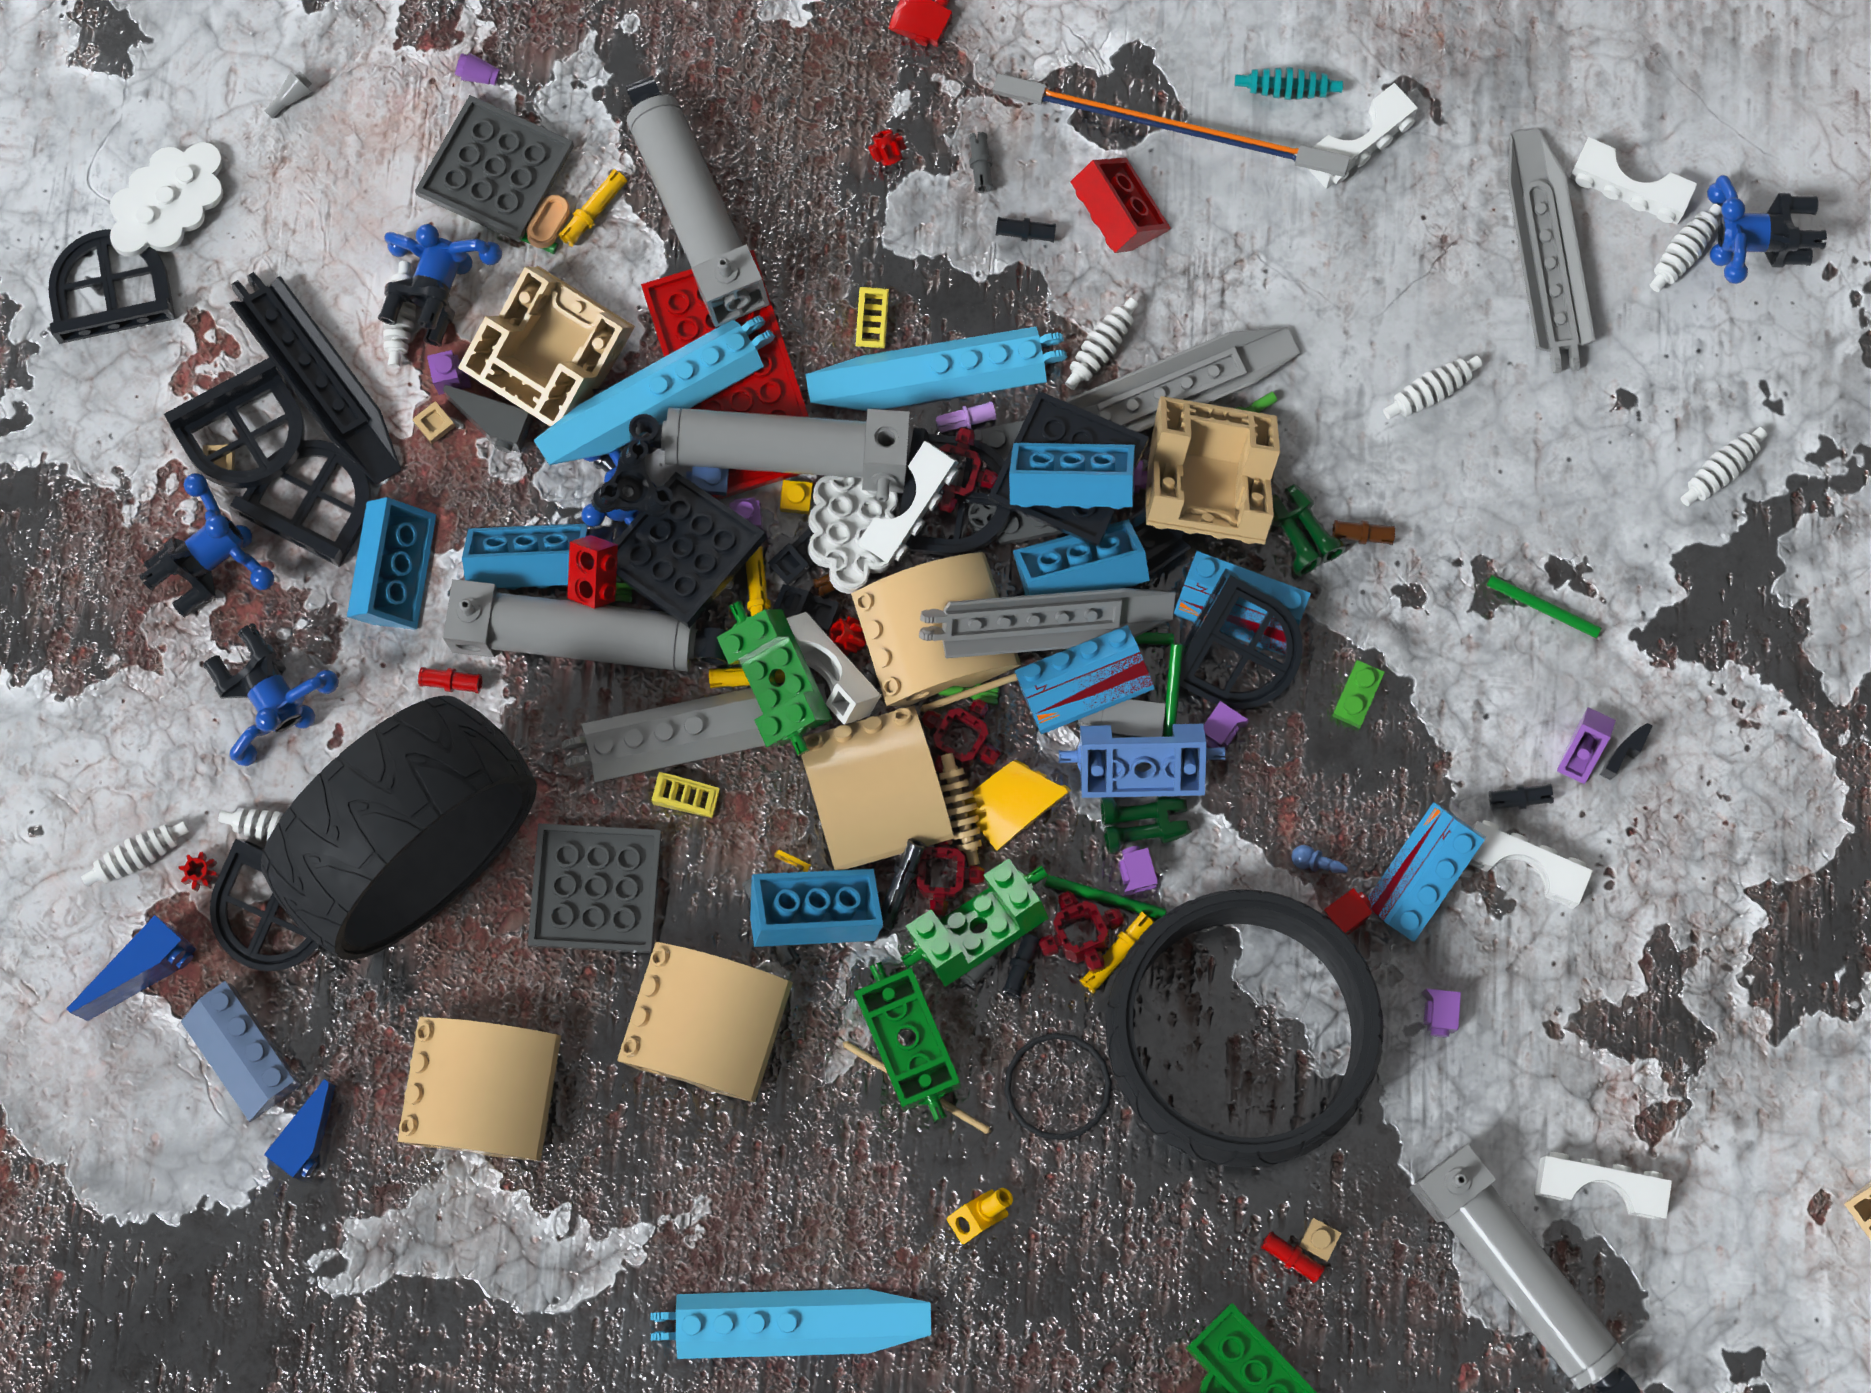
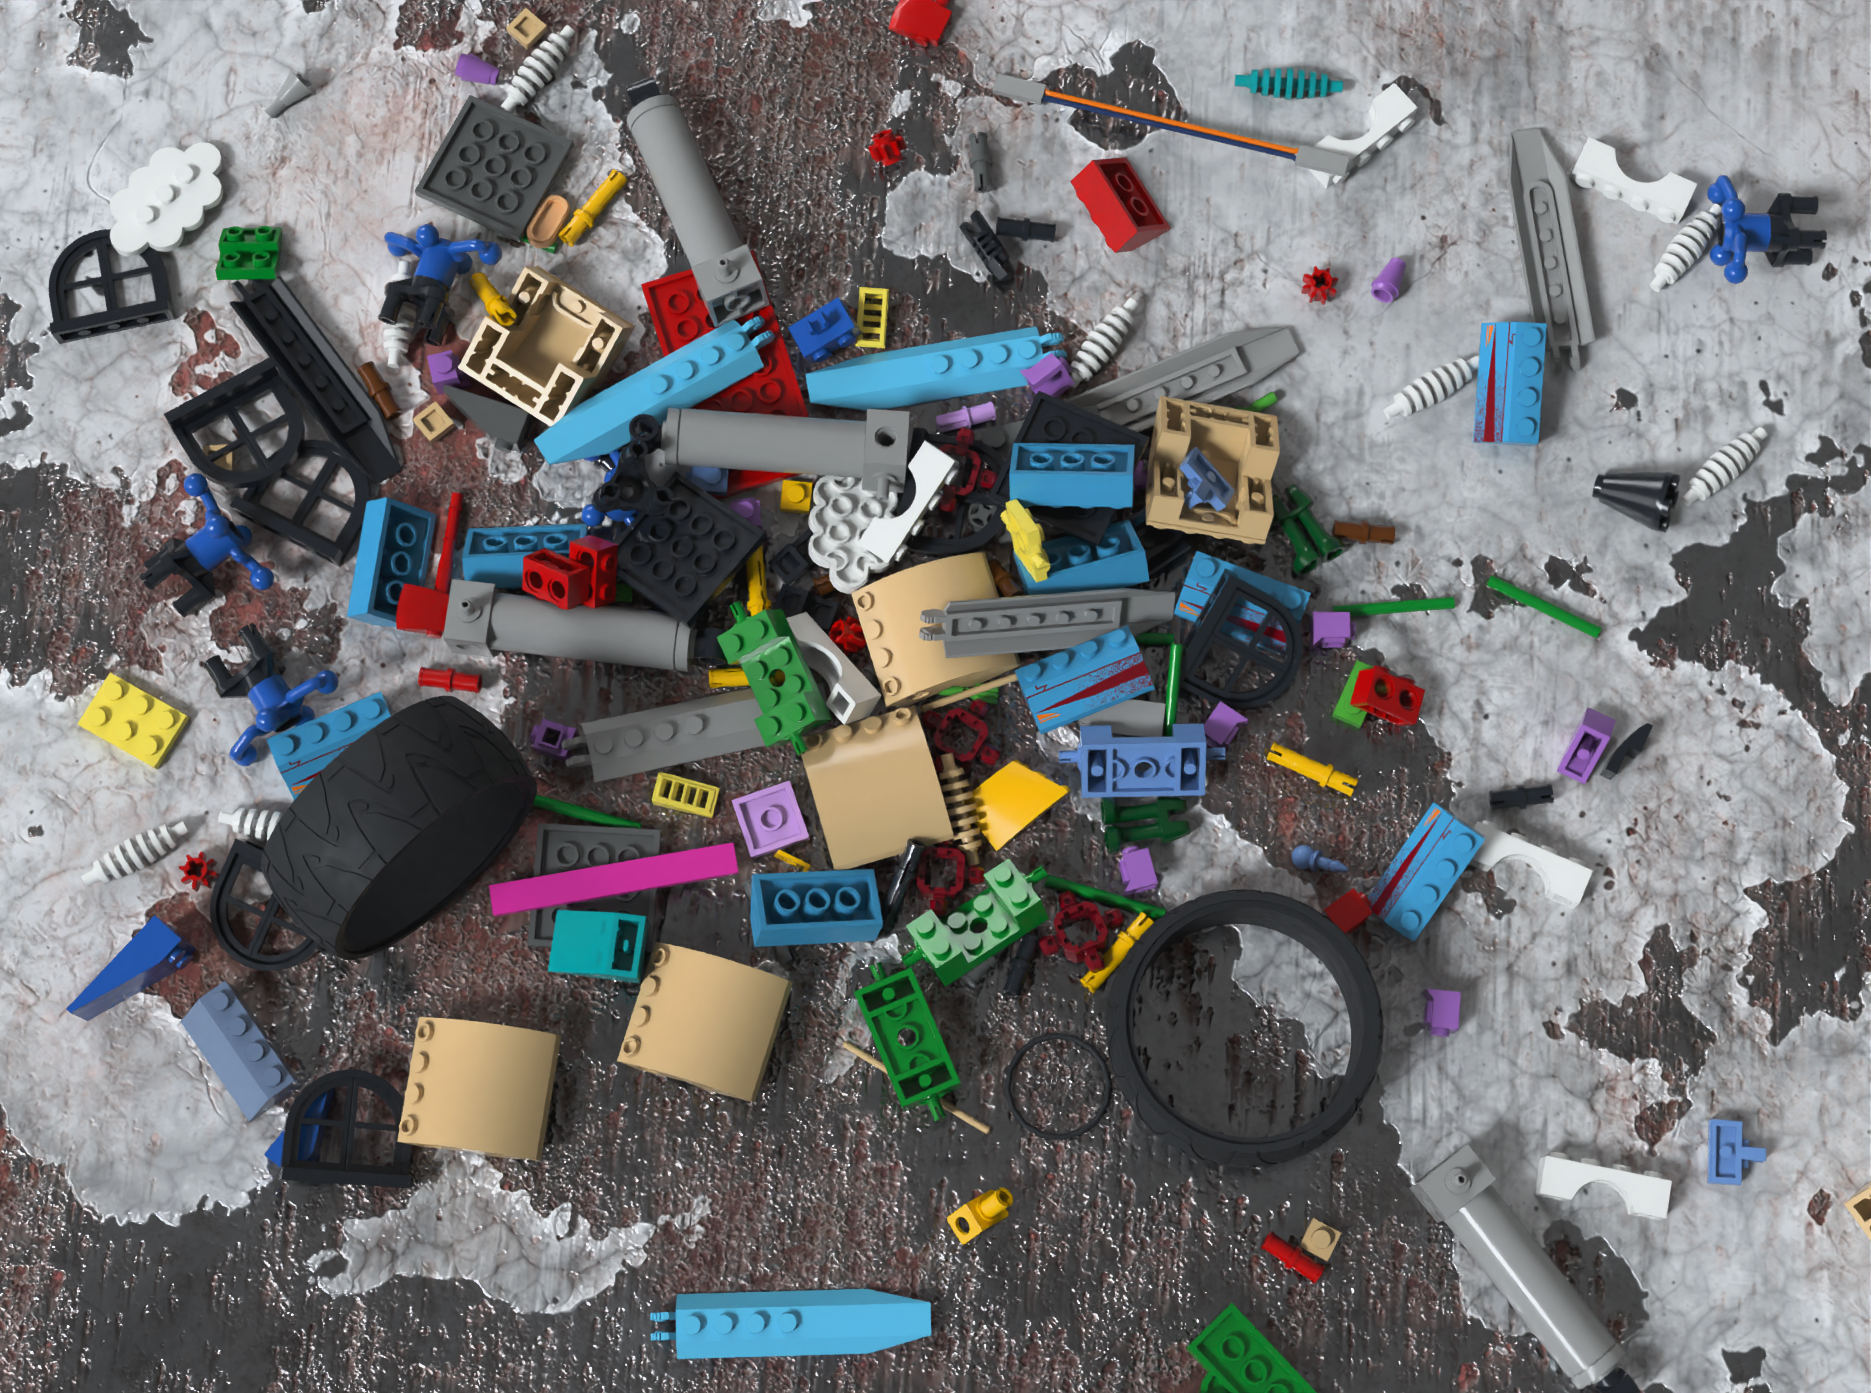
(133, 721): none -> light yellow plate
(249, 253): none -> green slope
(313, 745): none -> dark azure slope
(345, 1172): none -> black window
(380, 391): none -> reddish brown pin
(423, 608): none -> red piece
(494, 302): none -> yellow pin
(527, 28): none -> tan plate
(537, 69): none -> white piece
(540, 733): none -> medium lavender window
(555, 579): none -> red brick
(584, 813): none -> green bar
(599, 945): none -> teal slope
(613, 879): none -> dark pink tile
(770, 819): none -> lavender plate
(825, 331): none -> blue brick
(988, 247): none -> black hinge
(1004, 581): none -> reddish brown pin
(1026, 539): none -> light yellow plate
(1049, 376): none -> medium lavender window
(1204, 481): none -> medium blue hinge
(1312, 769): none -> yellow pin
(1325, 290): none -> red gear
(1331, 629): none -> medium lavender window
(1386, 701): none -> red brick
(1389, 281): none -> medium lavender cone
(1397, 606): none -> green bar
(1509, 383): none -> dark azure slope
(1640, 496): none -> black cone
(1729, 1152): none -> medium blue hinge

